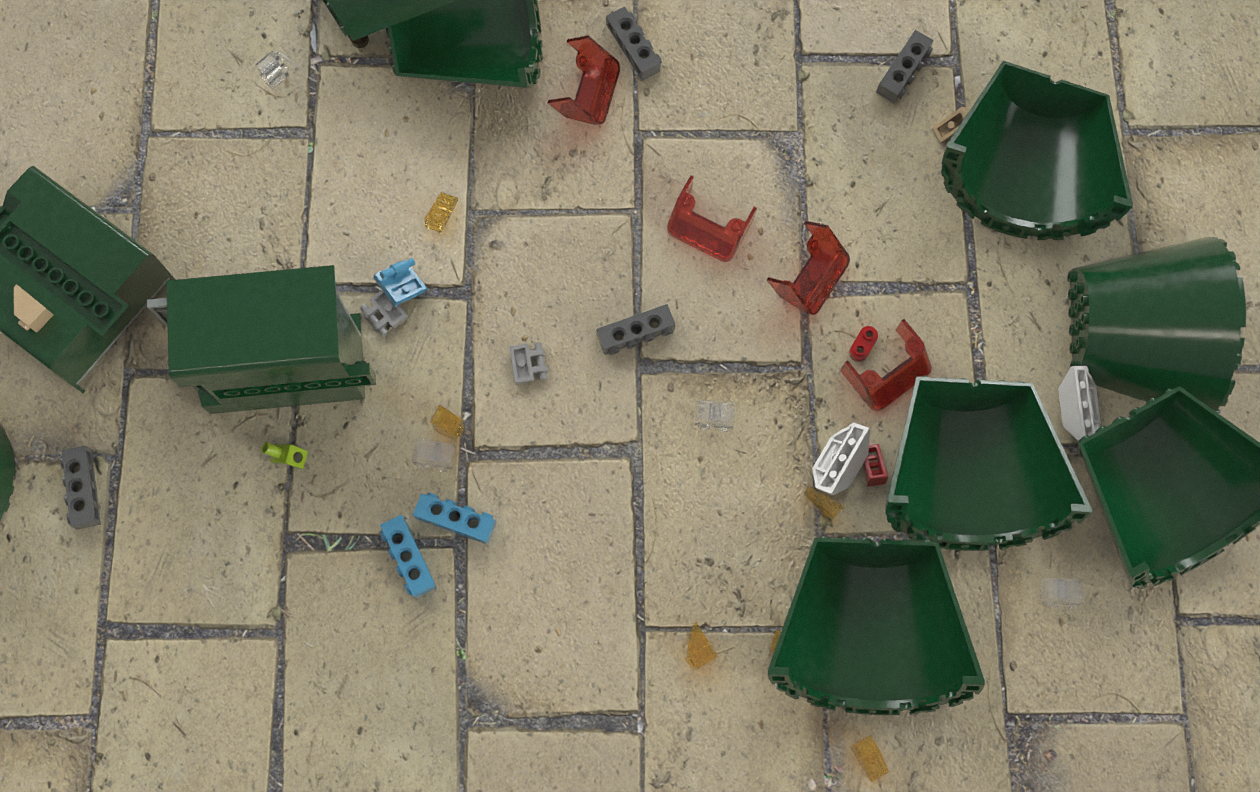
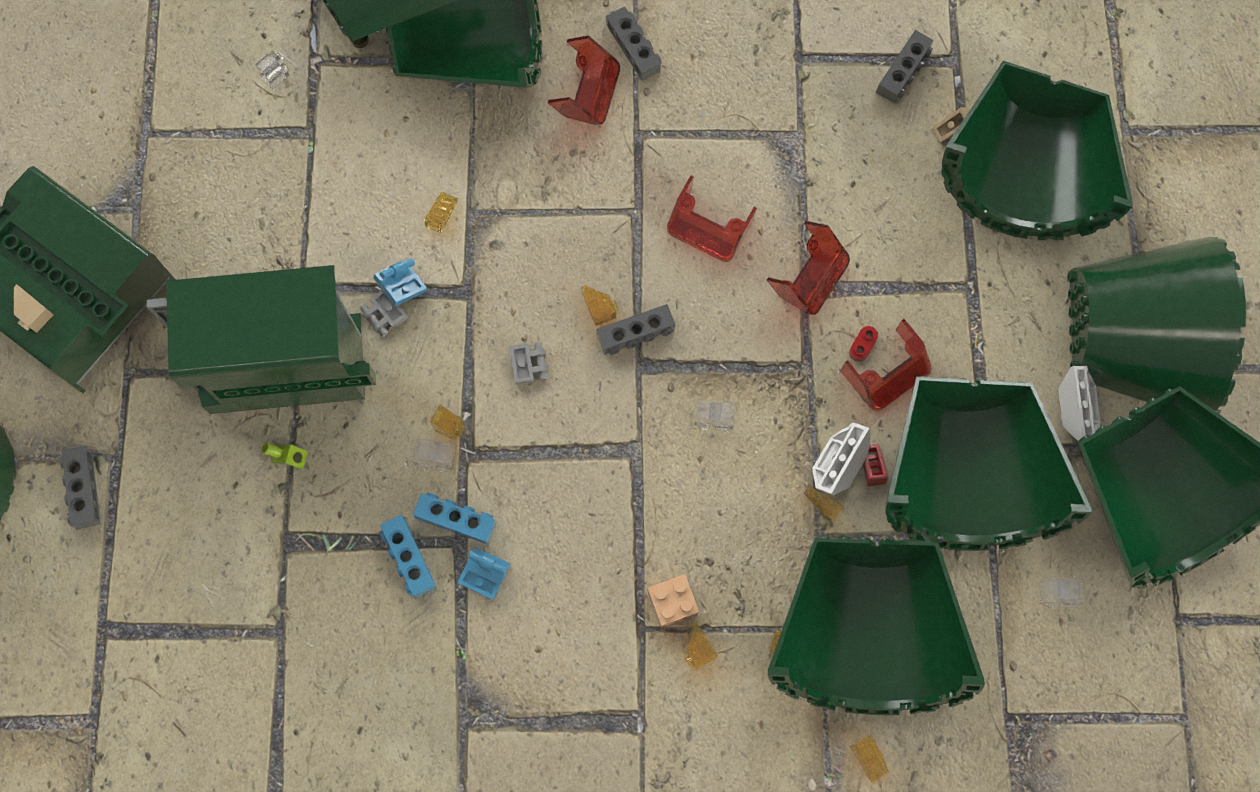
(483, 573): none -> dark azure plate
(599, 305): none -> clear yellow slope
(673, 601): none -> light nougat brick

